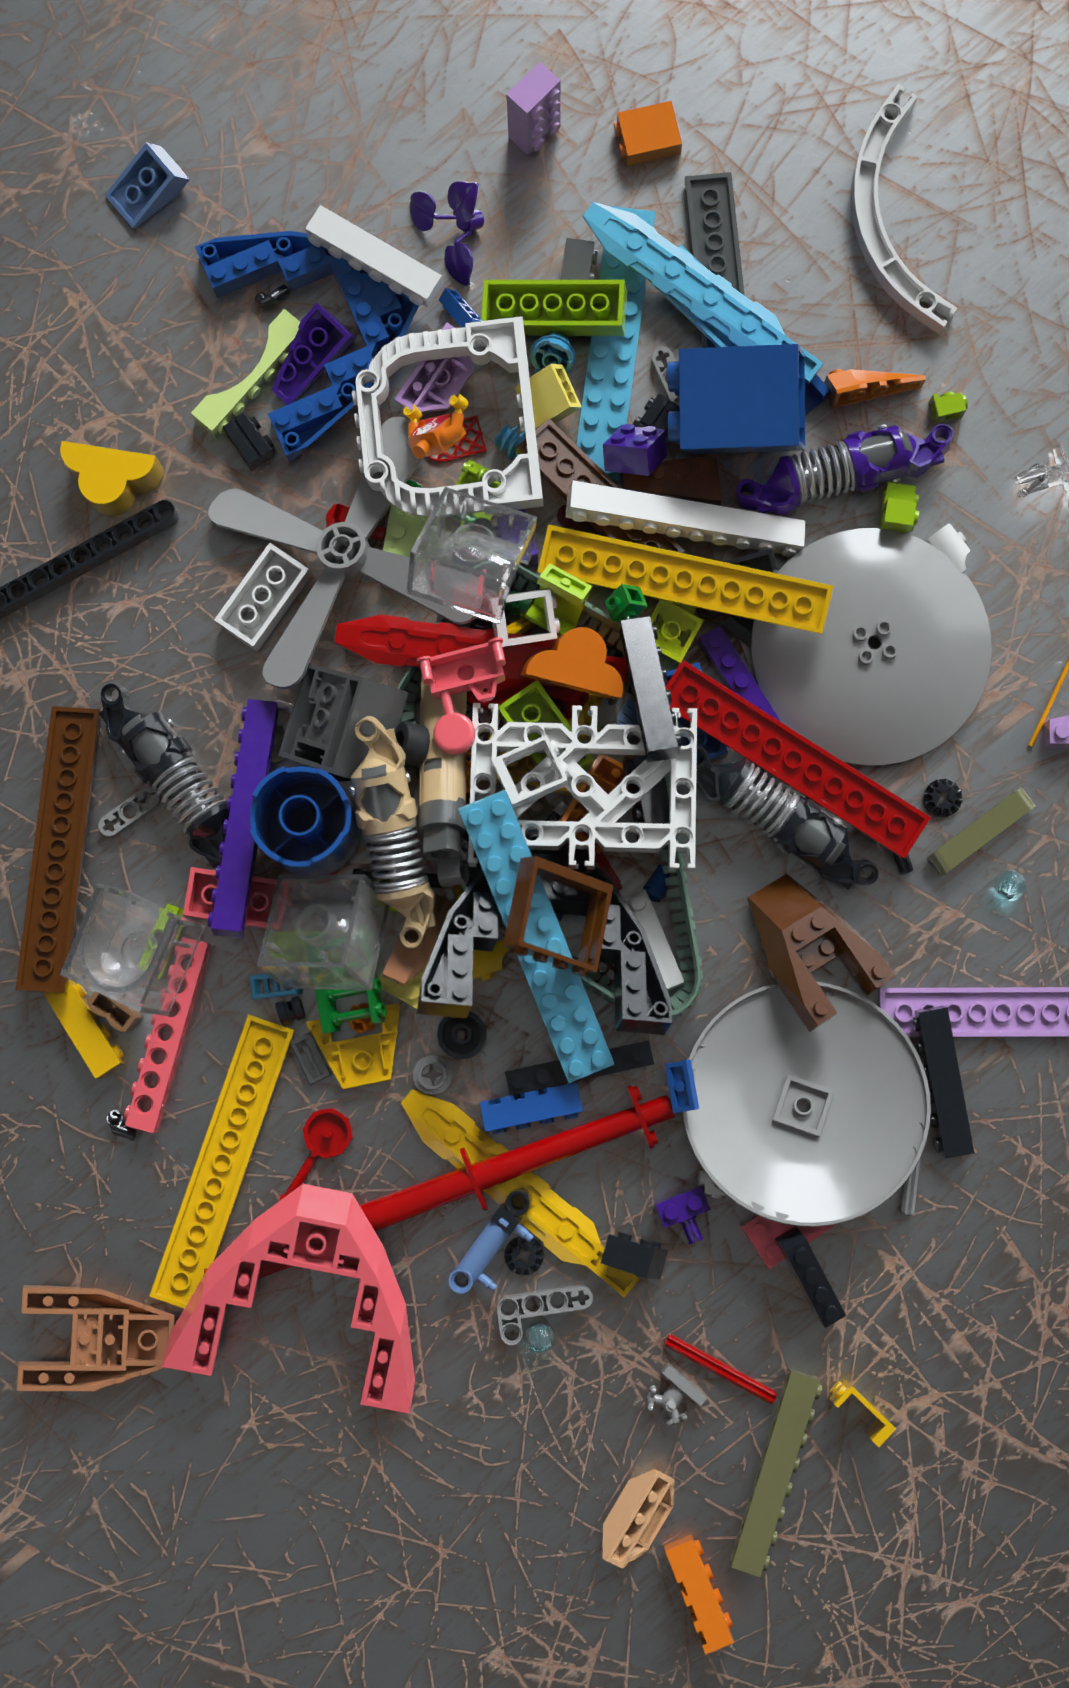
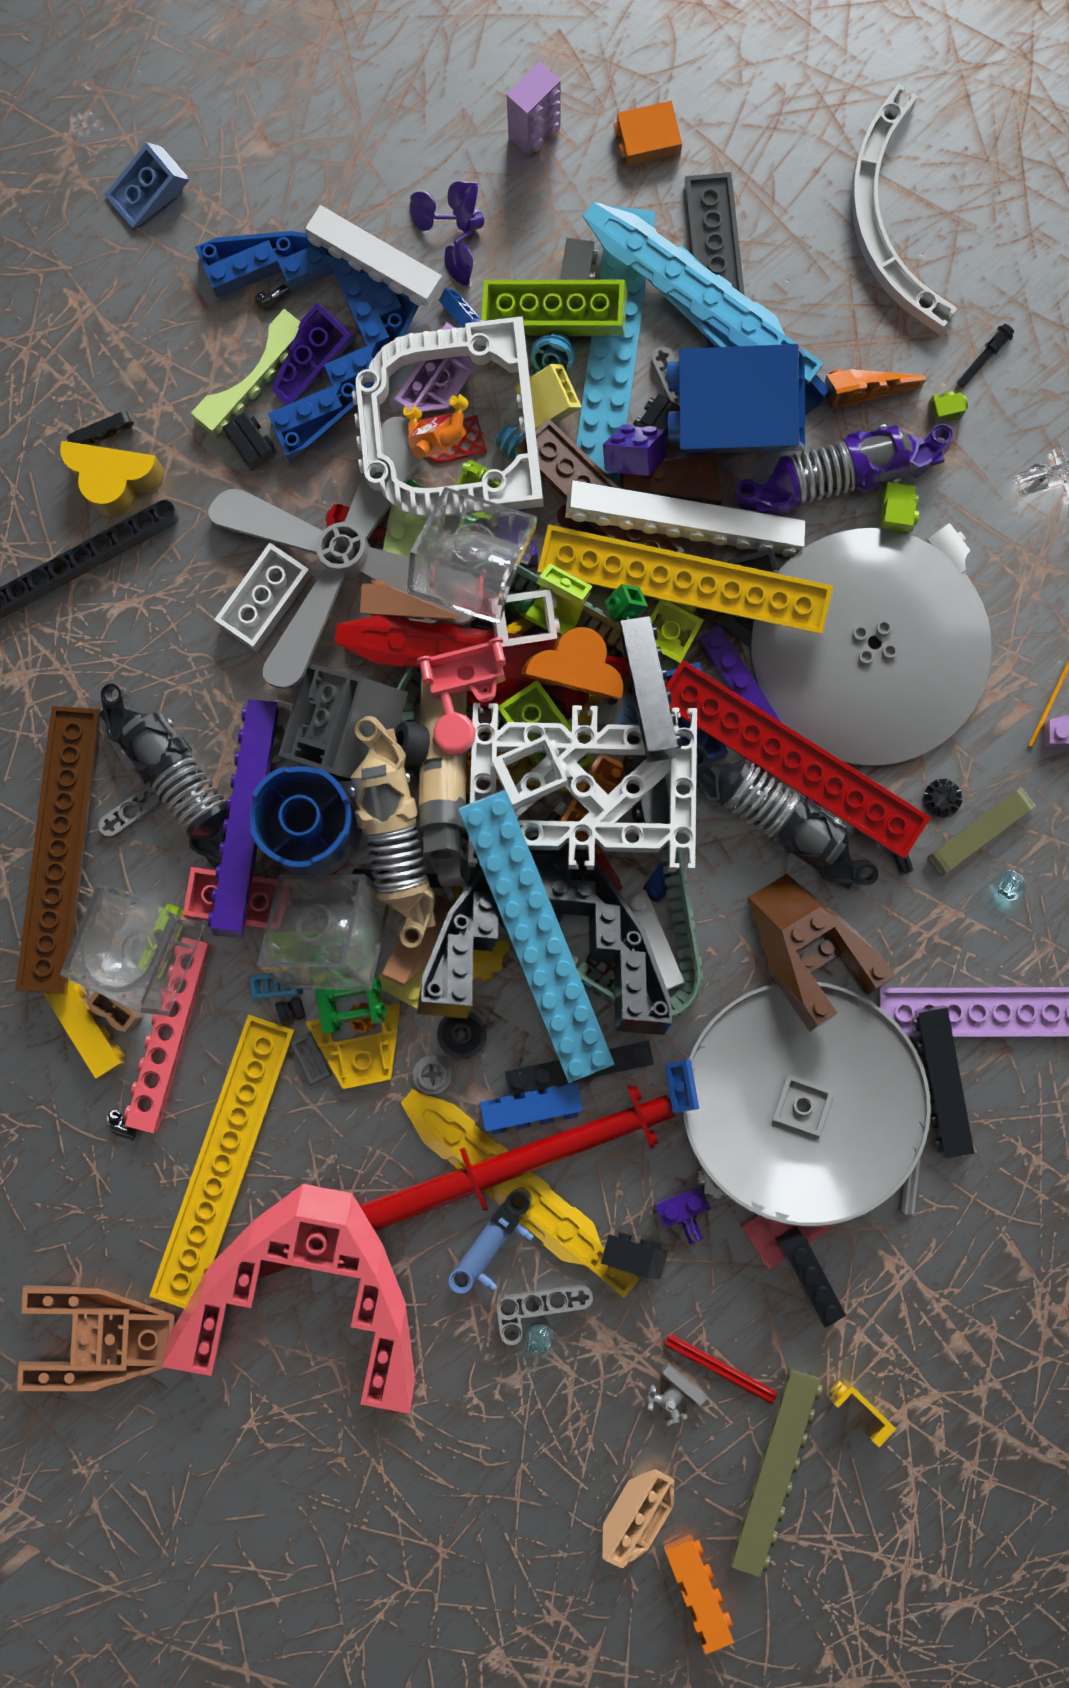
(102, 429): none -> black beam
(326, 1135): red piece -> none
(386, 600): none -> nougat wedge
(534, 1260): black gear -> none
(595, 921): reddish brown window -> none
(1003, 334): none -> black pin

